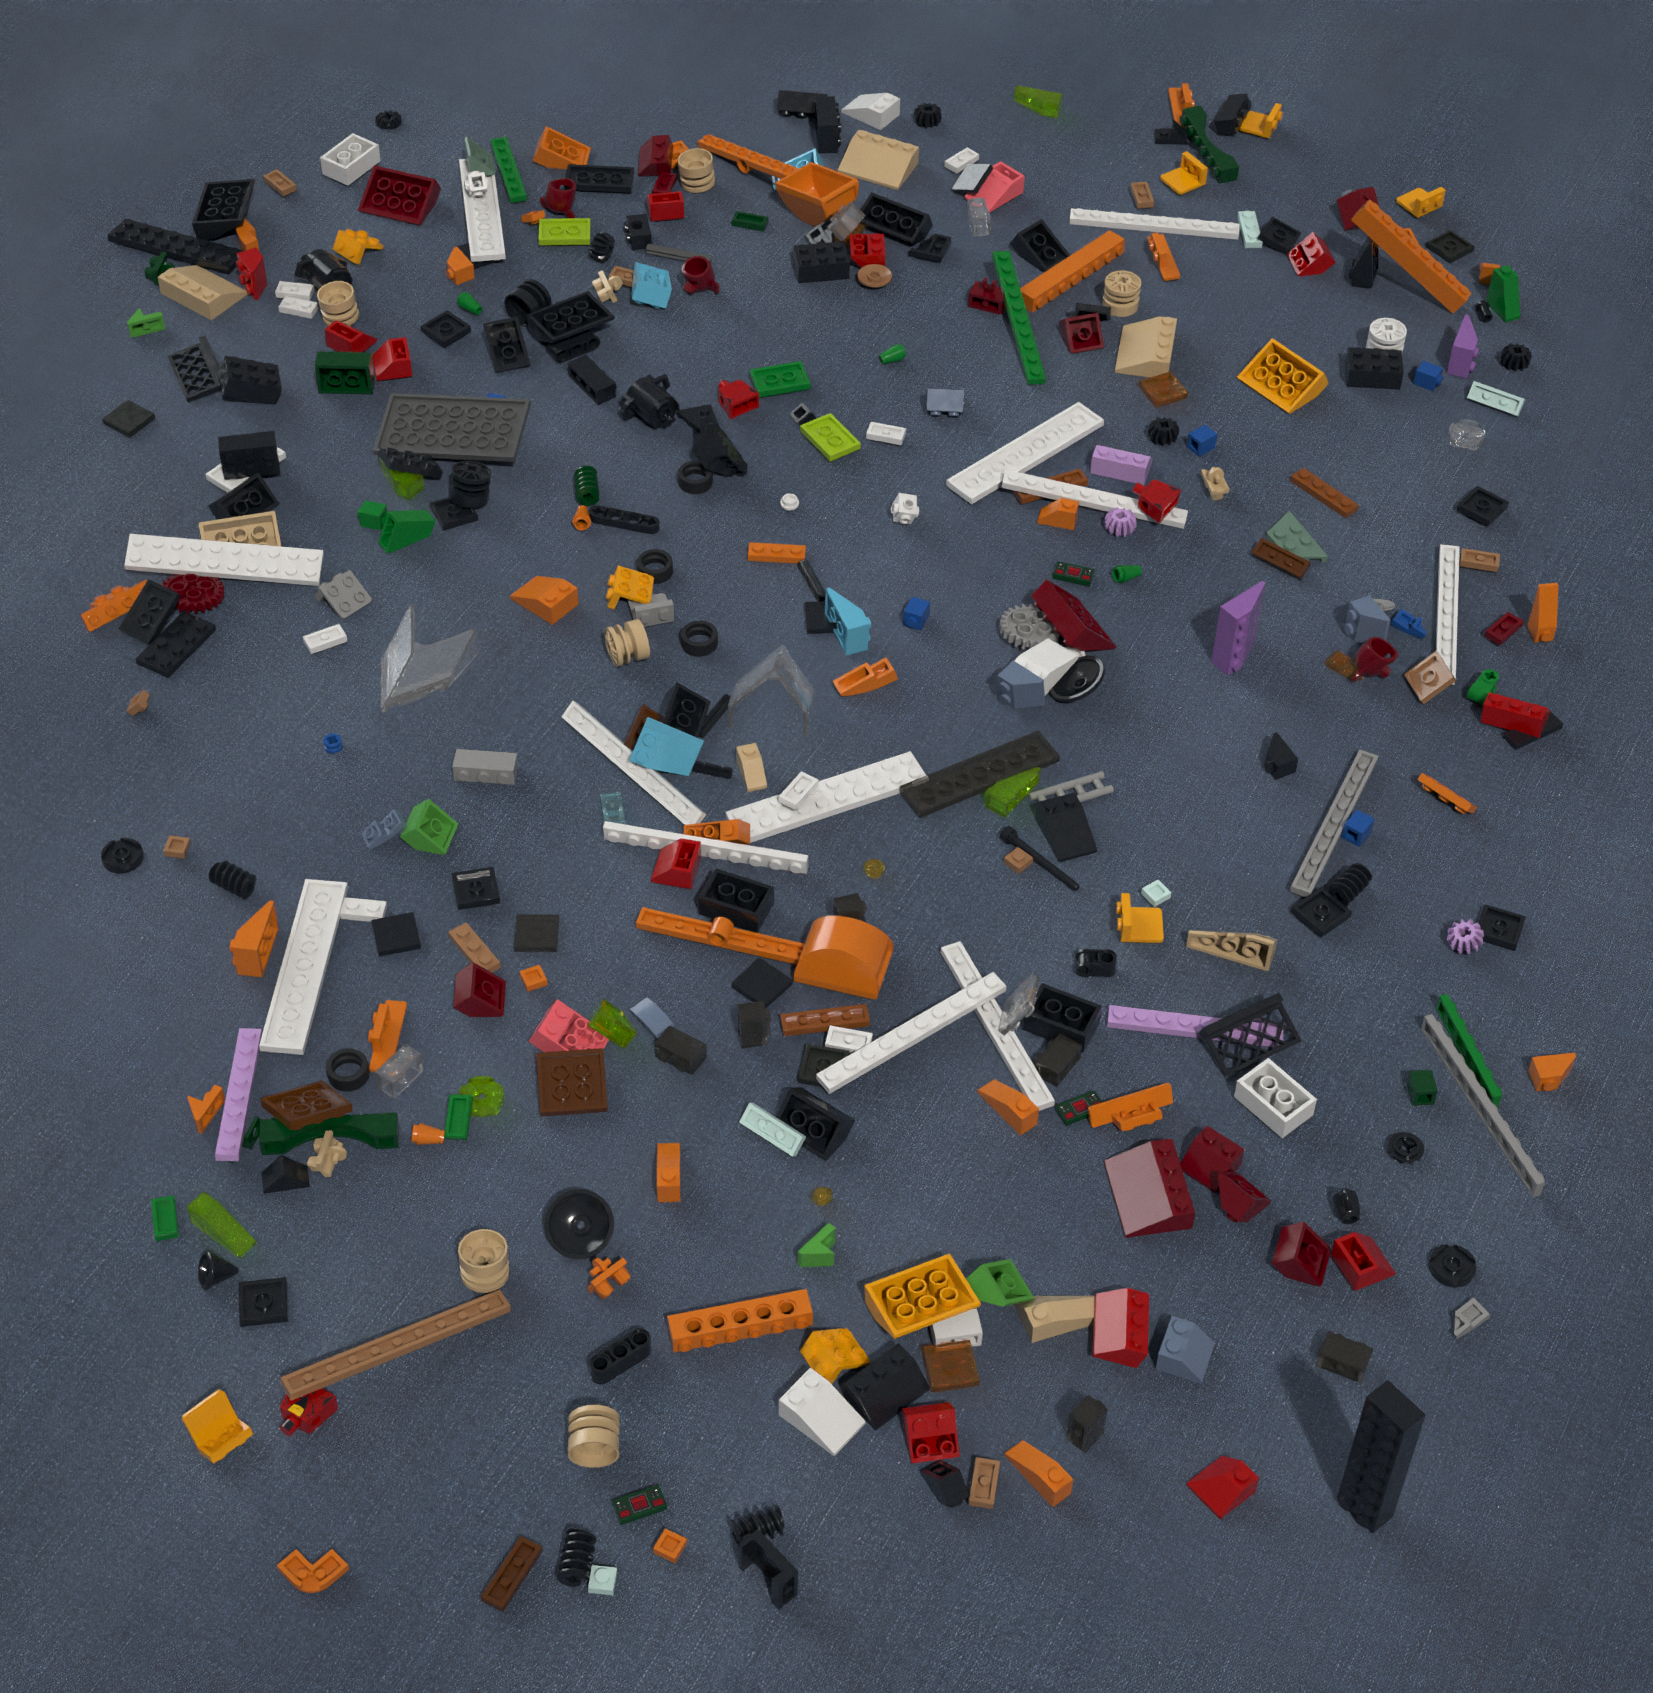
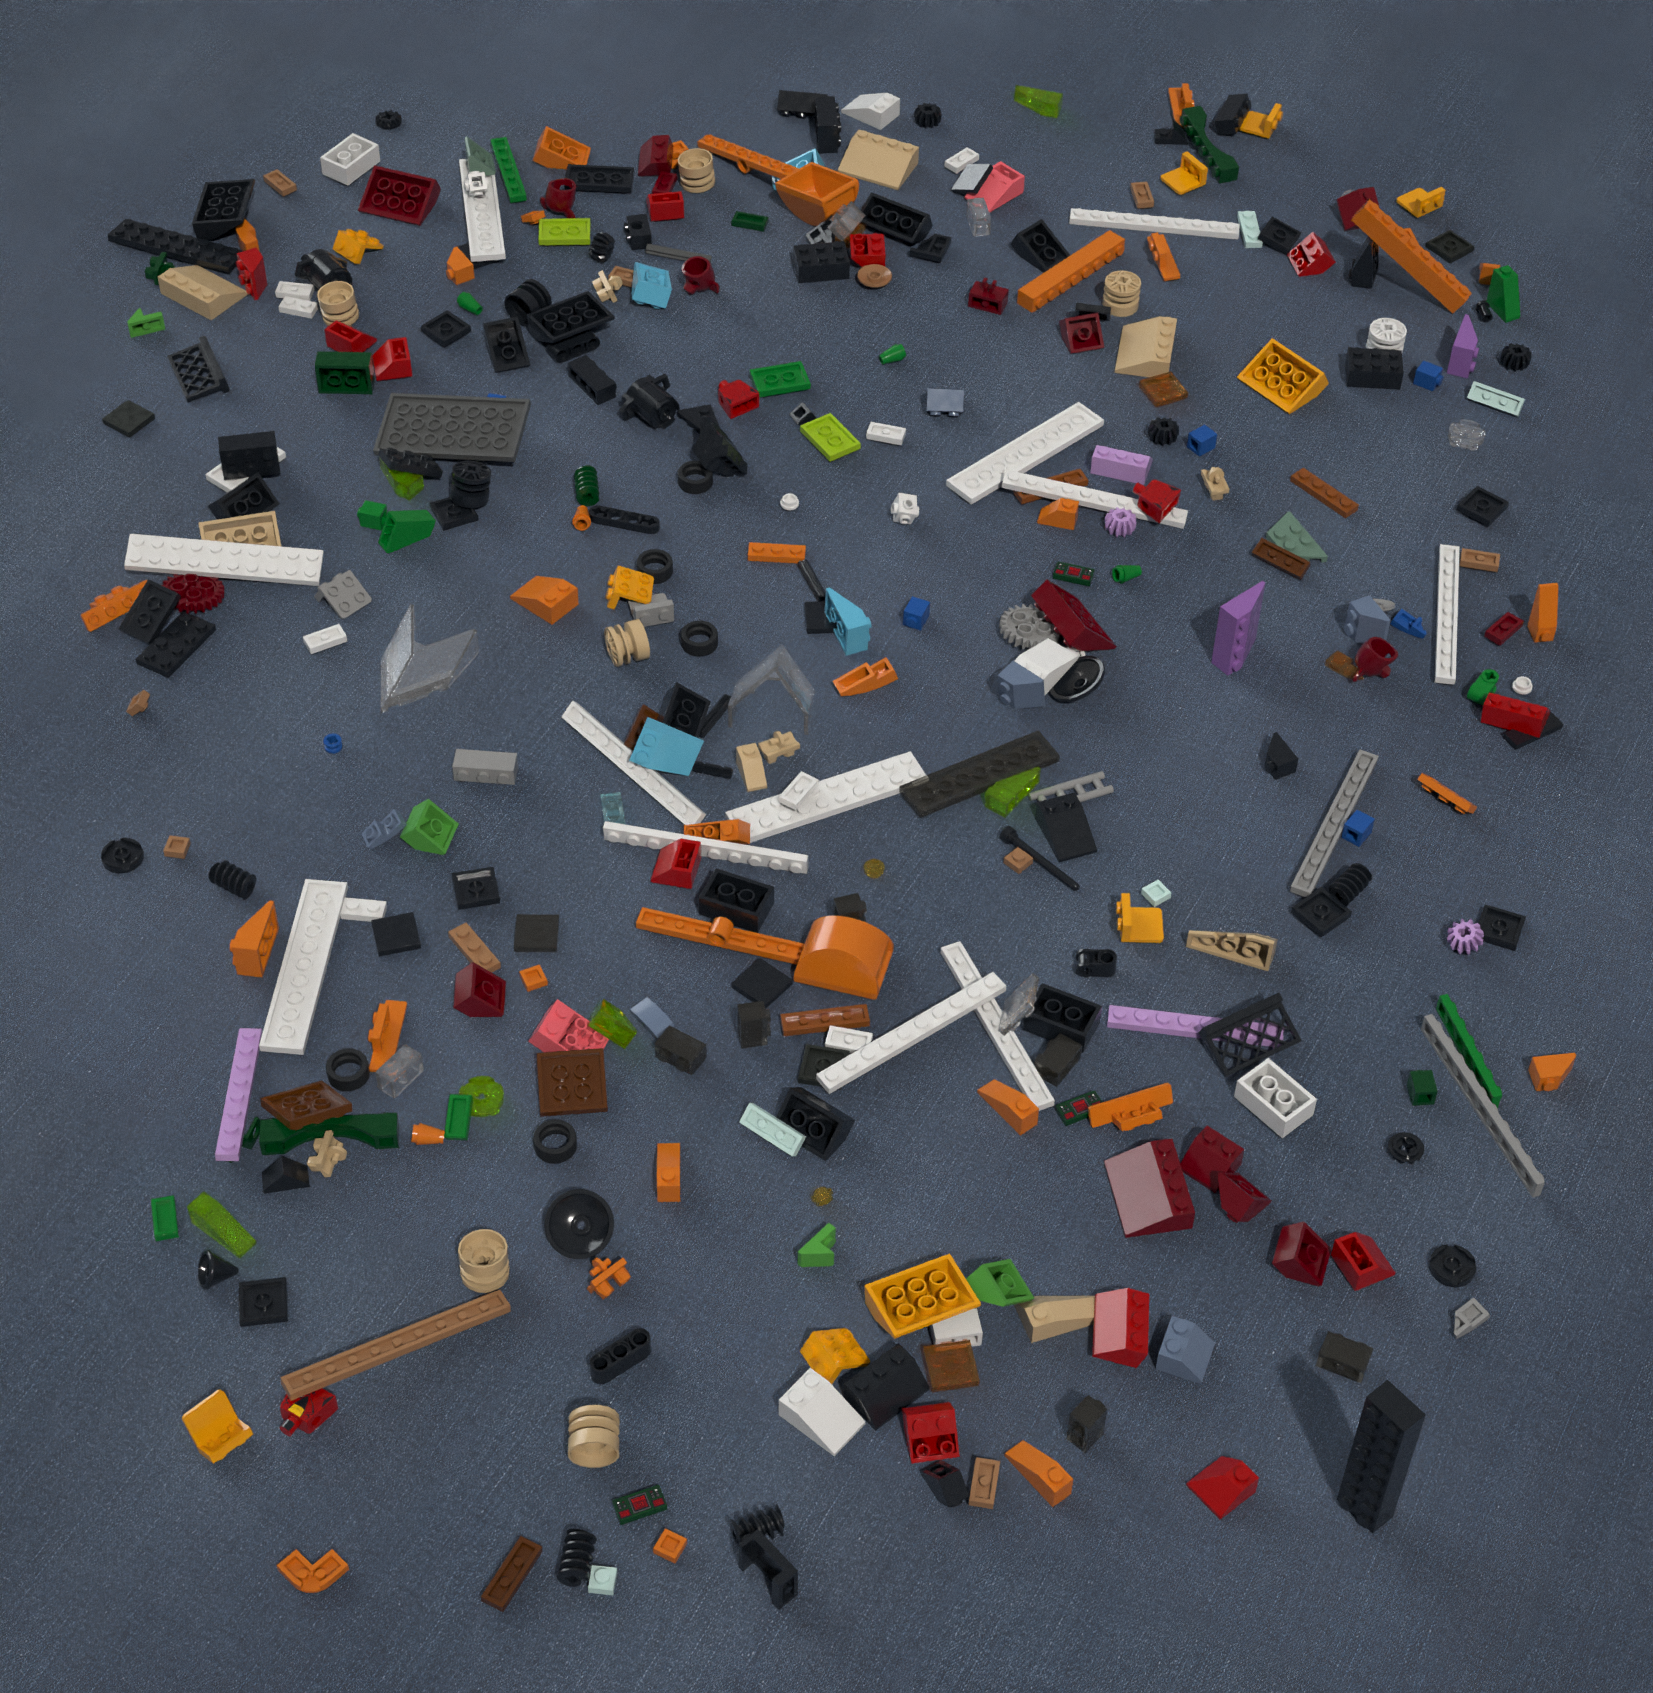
(205, 1110): orange slope -> none
(250, 380): black brick -> none
(559, 1155): none -> black tyre
(746, 1311): orange brick -> none
(779, 745): none -> tan hips
(1018, 318): green plate -> none
(1347, 1206): black piece -> none
(1430, 677): medium nougat plate -> none
(1522, 685): none -> white plate

